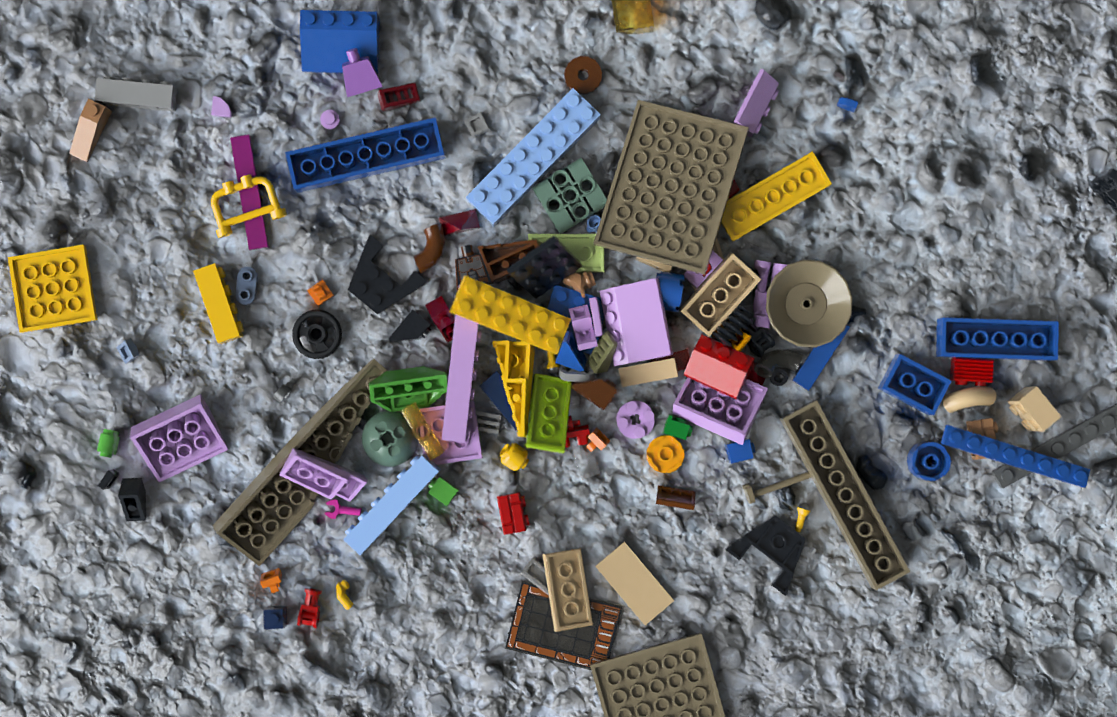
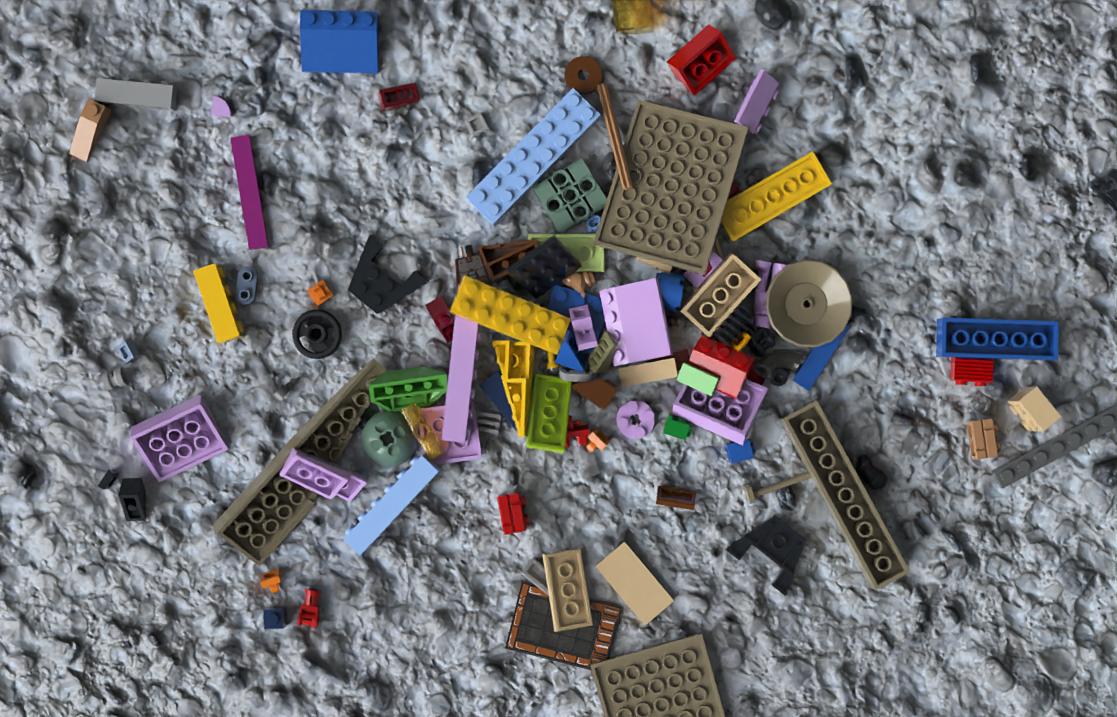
(52, 288): yellow plate -> none
(108, 443): bright green brick -> none
(114, 378): none -> light grey wheel
(230, 188): yellow bar -> none
(329, 119): lavender plate -> none
(341, 509): dark pink bar -> none
(341, 594): yellow arm -> none
(359, 74): medium lavender torso -> none
(365, 155): blue brick -> none
(412, 328): black slope -> none
(434, 248): reddish brown cylinder -> none
(442, 490): bright green brick -> none
(459, 222): dark red slope -> none
(514, 456): yellow head -> none
(596, 317): lavender tile -> none
(615, 137): none -> medium nougat axle
(665, 454): light orange tile -> none
(697, 378): none -> tile
(701, 59): none -> red slope
(803, 510): yellow piece -> none
(847, 104): blue tile -> none
(914, 384): blue brick -> none
(928, 450): blue brick -> none
(969, 397): tan cylinder -> none
(1015, 456): blue plate -> none

